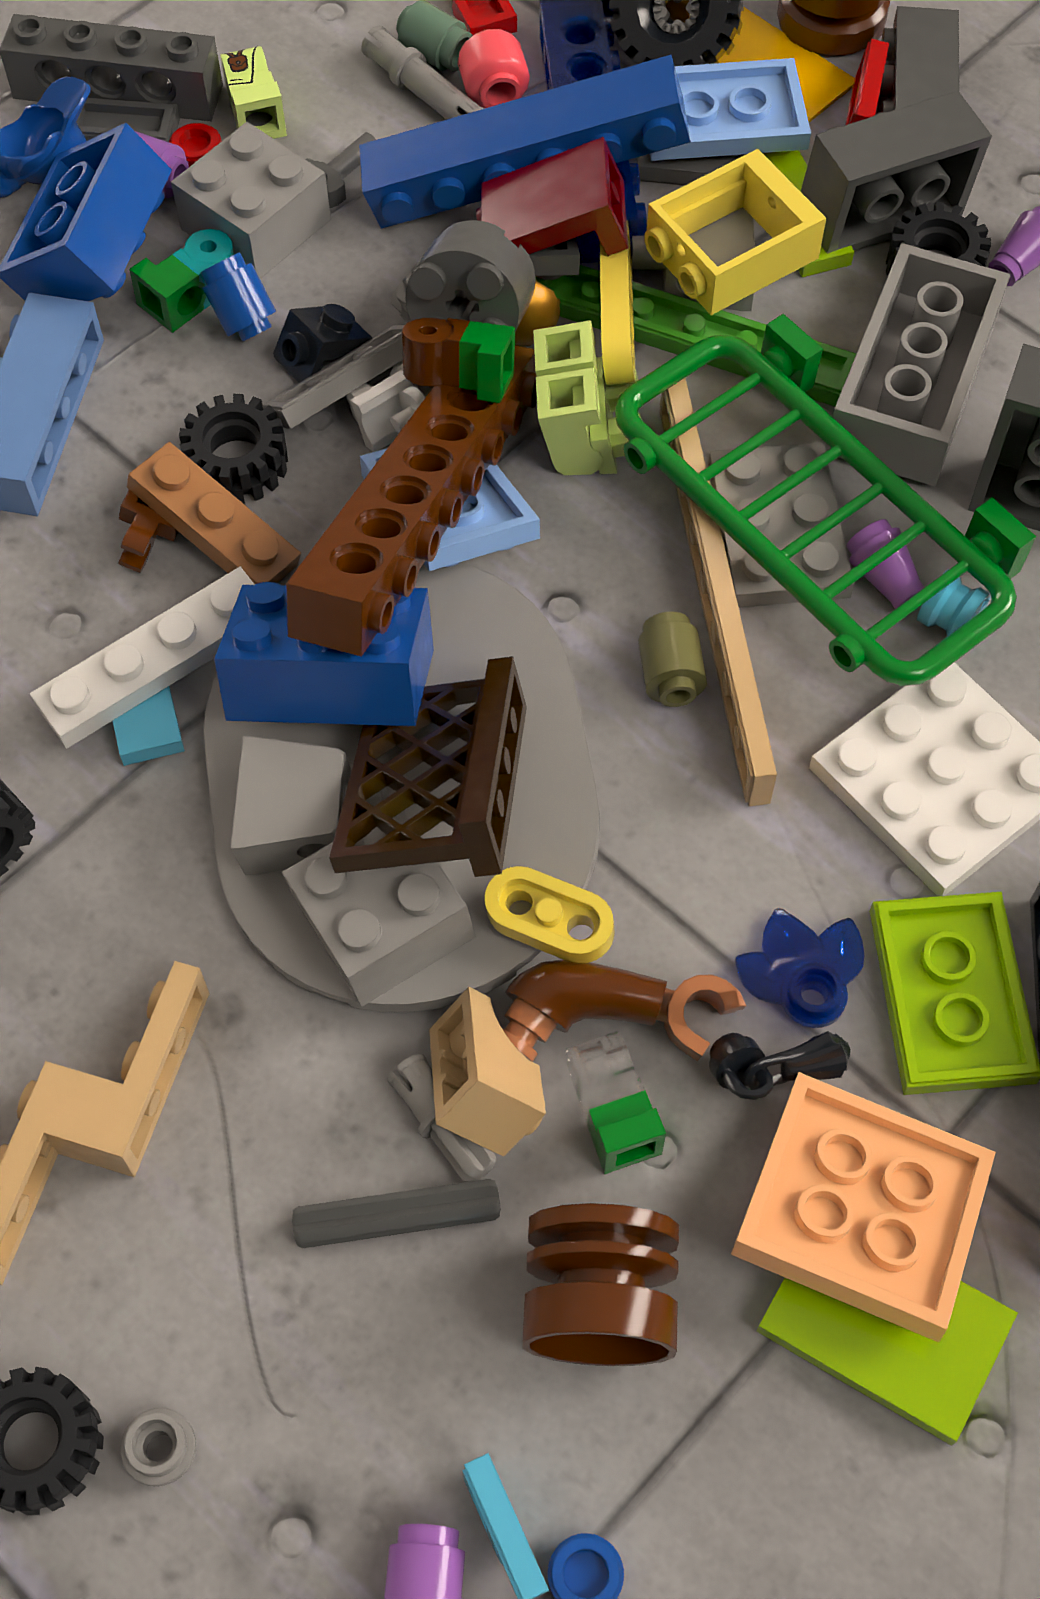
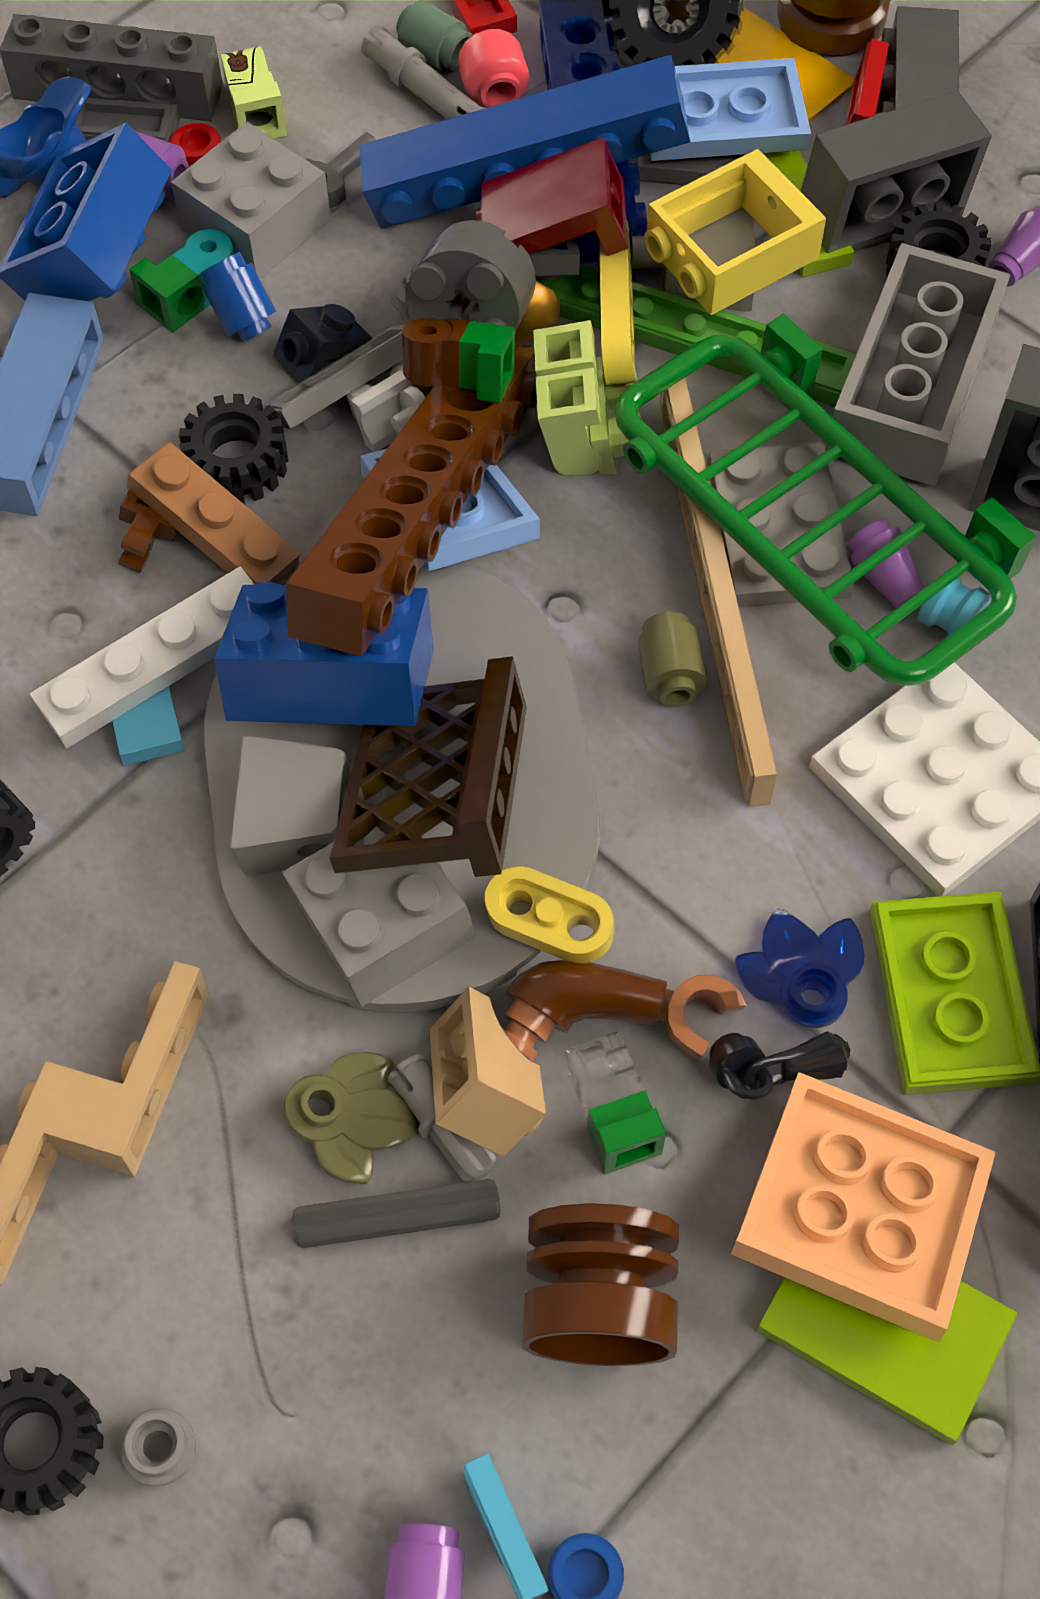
(361, 1116): none -> olive plate

